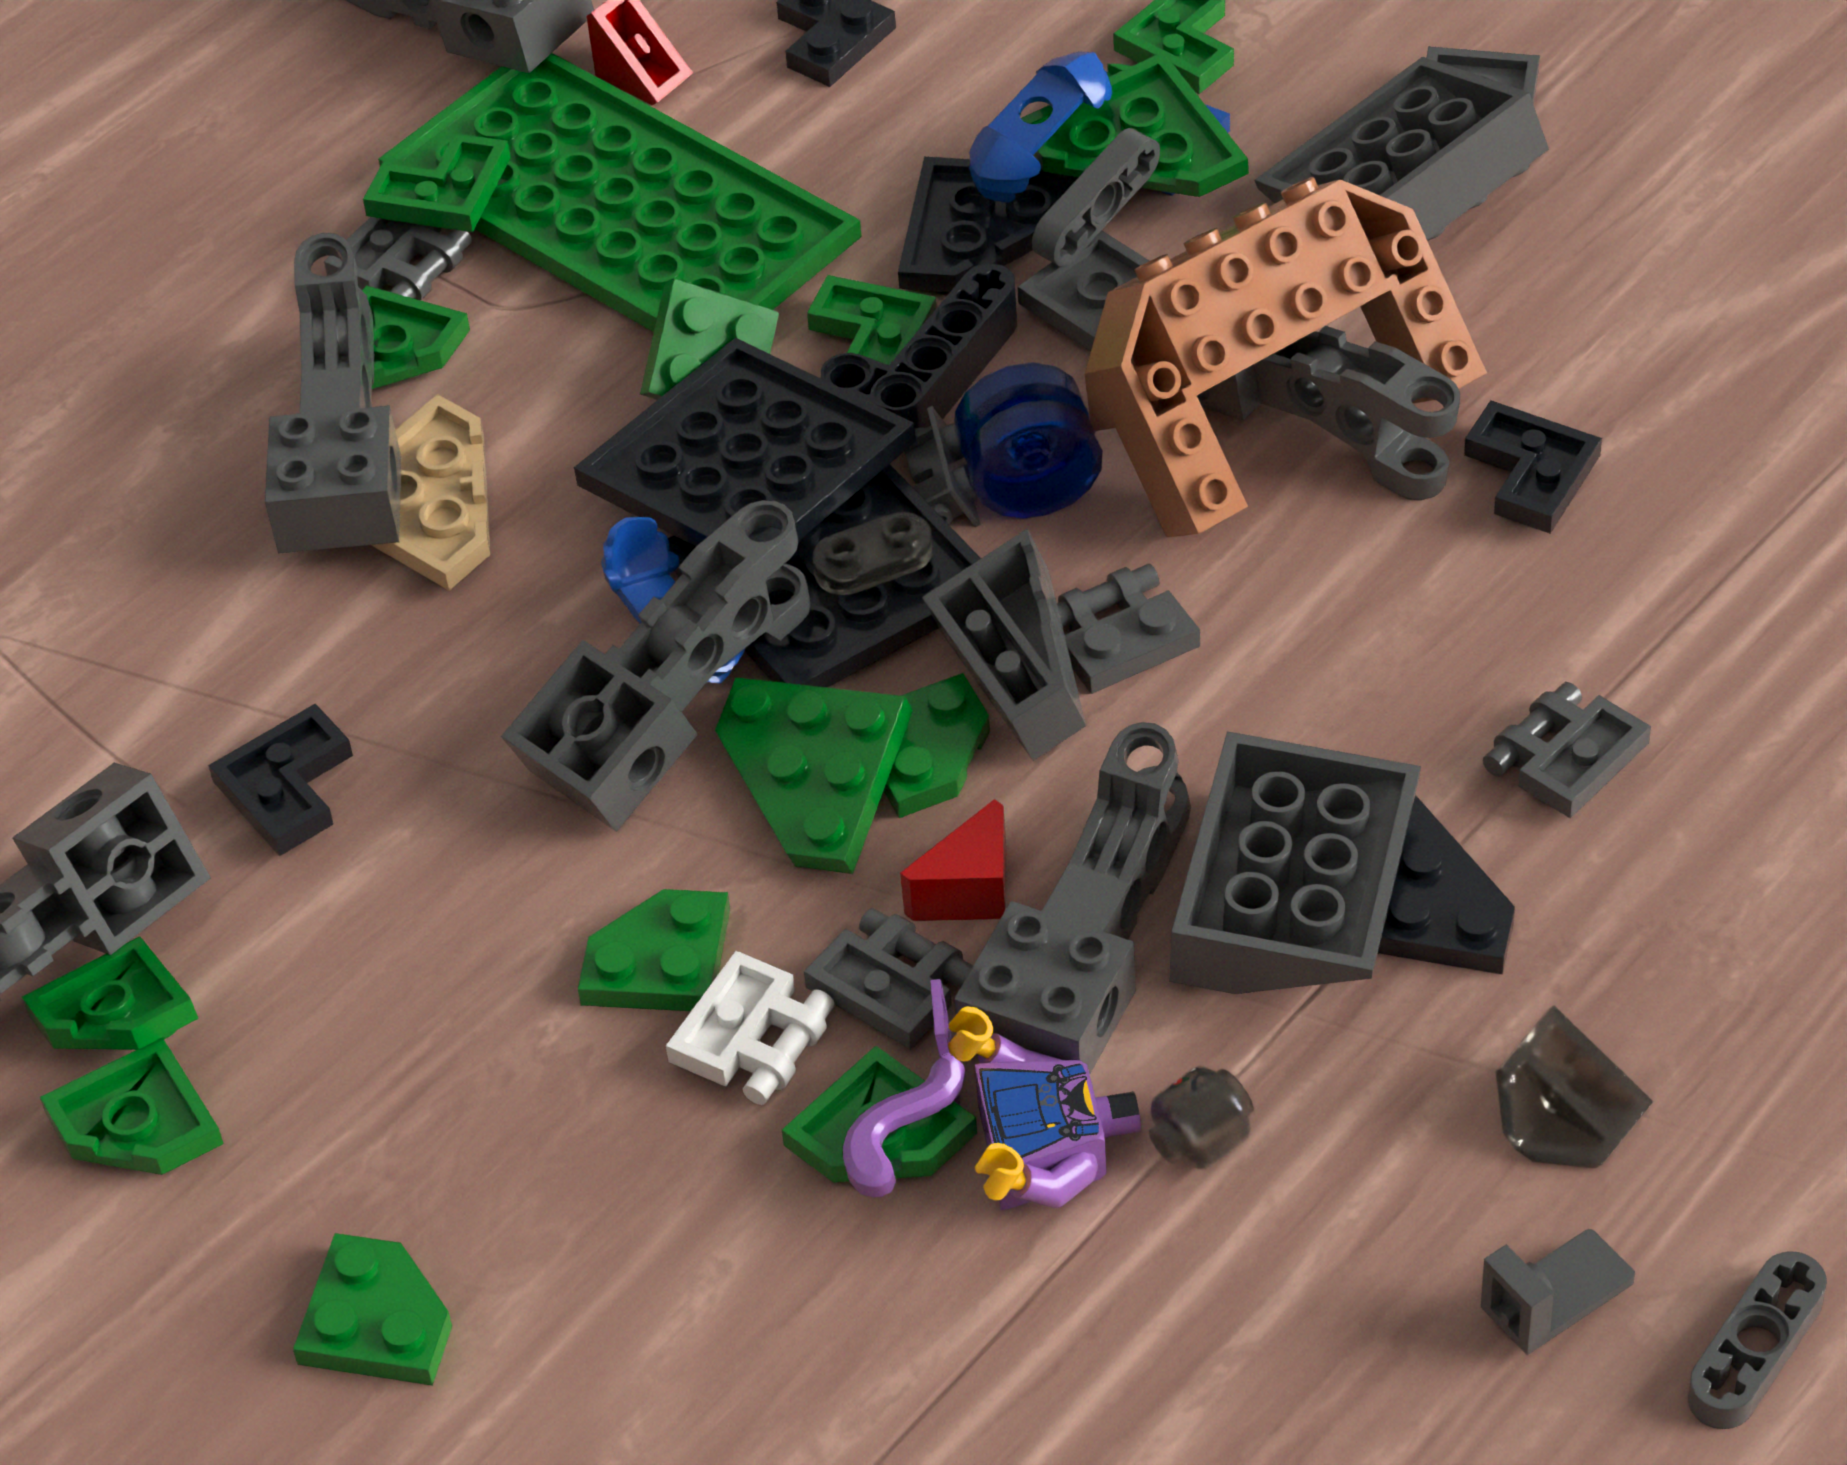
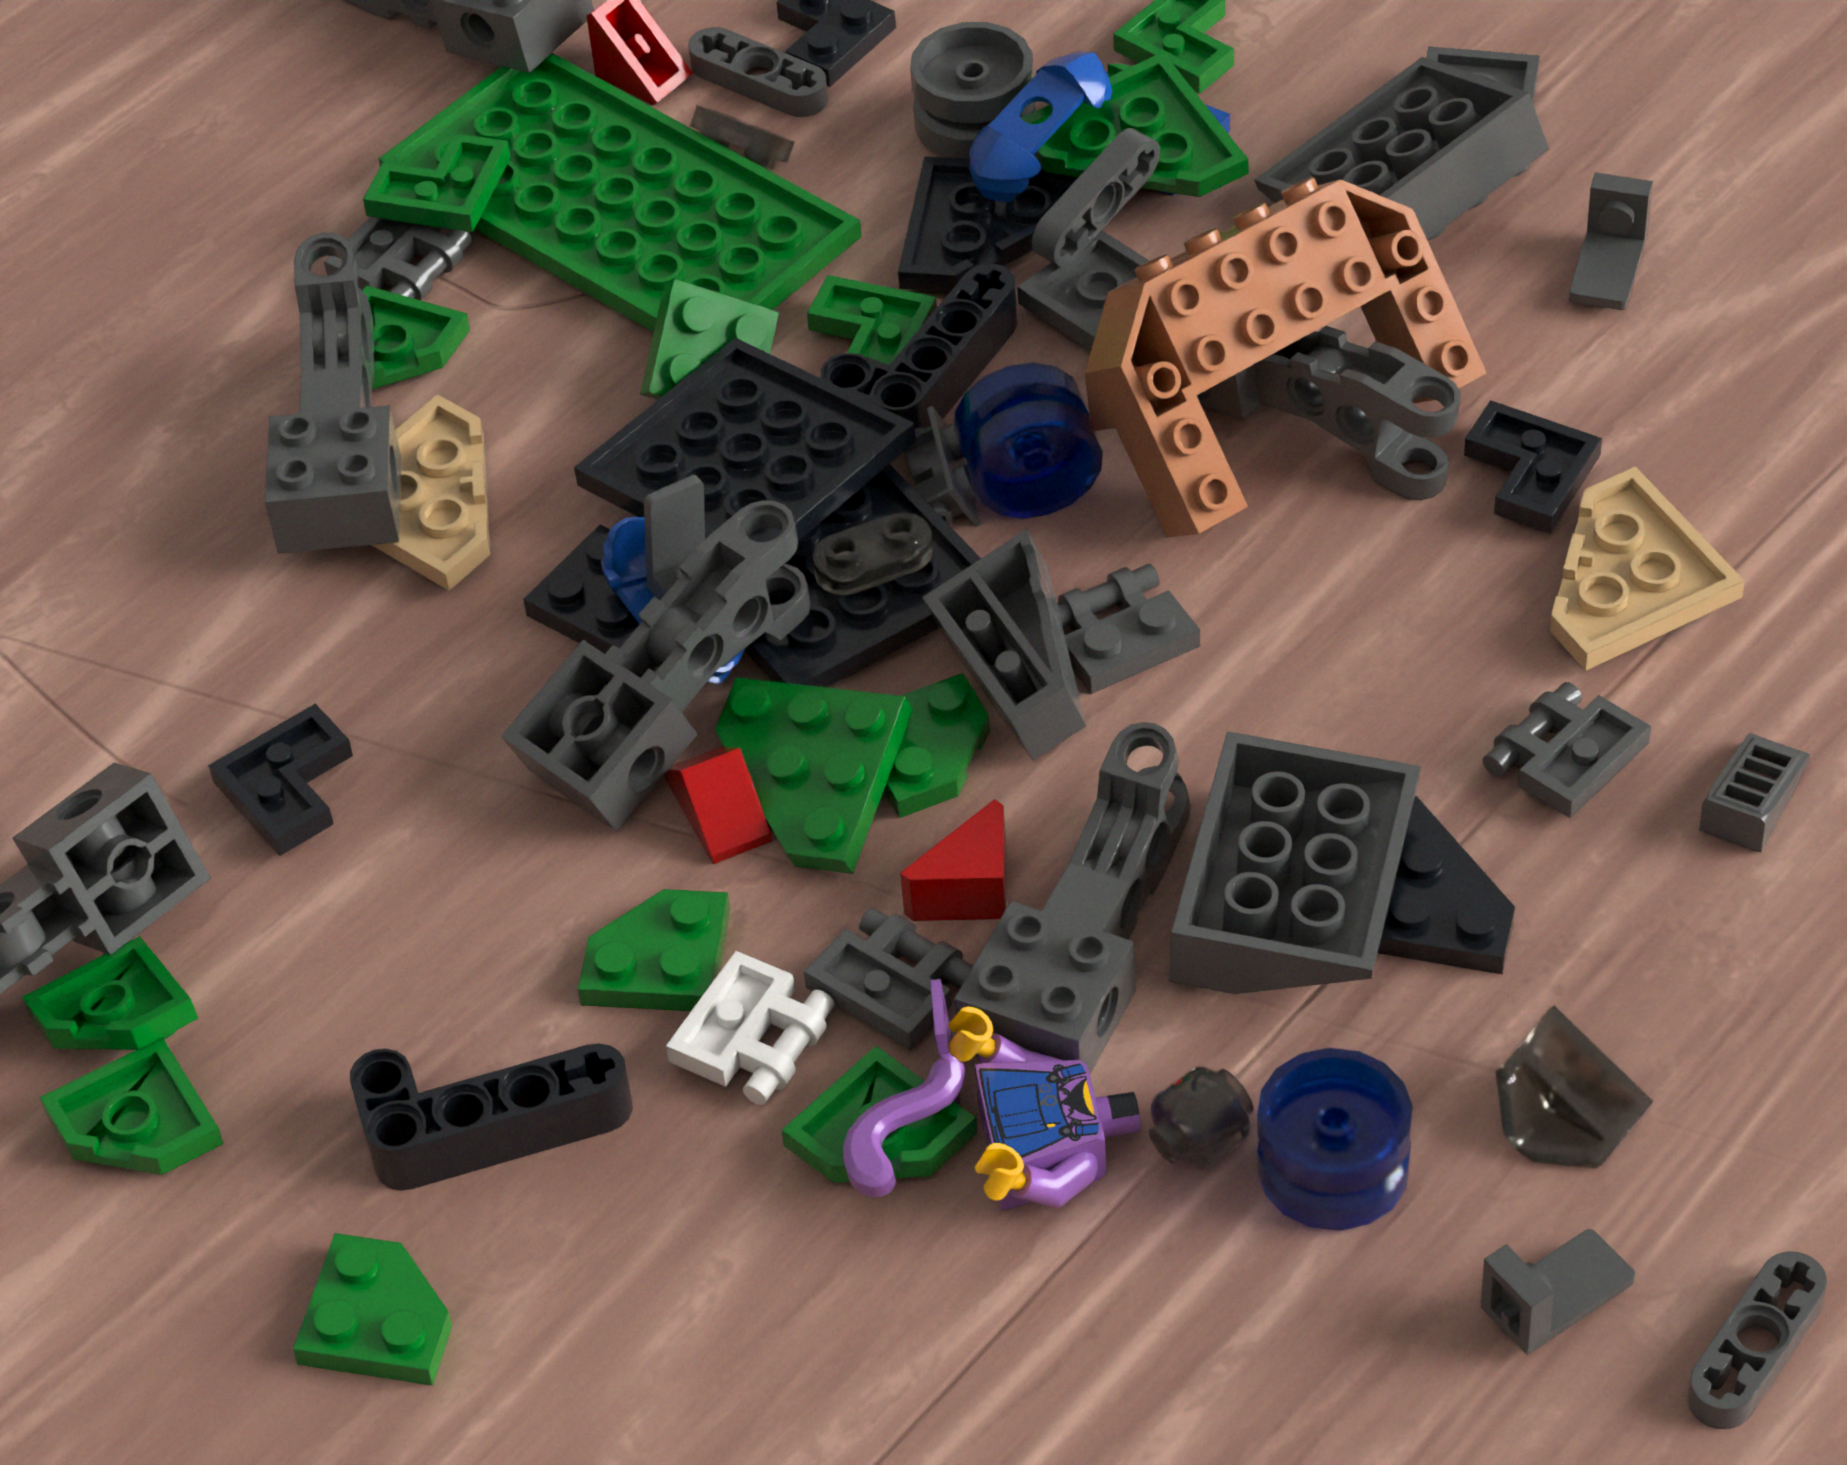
(485, 1117): none -> black beam
(580, 601): none -> black plate
(672, 530): none -> dark grey bracket
(720, 802): none -> red slope
(760, 144): none -> clear smoke plate
(789, 87): none -> dark grey beam
(964, 81): none -> dark grey wheel
(1334, 1138): none -> clear blue wheel
(1612, 241): none -> dark grey bracket
(1634, 572): none -> tan plate
(1743, 822): none -> dark grey slope

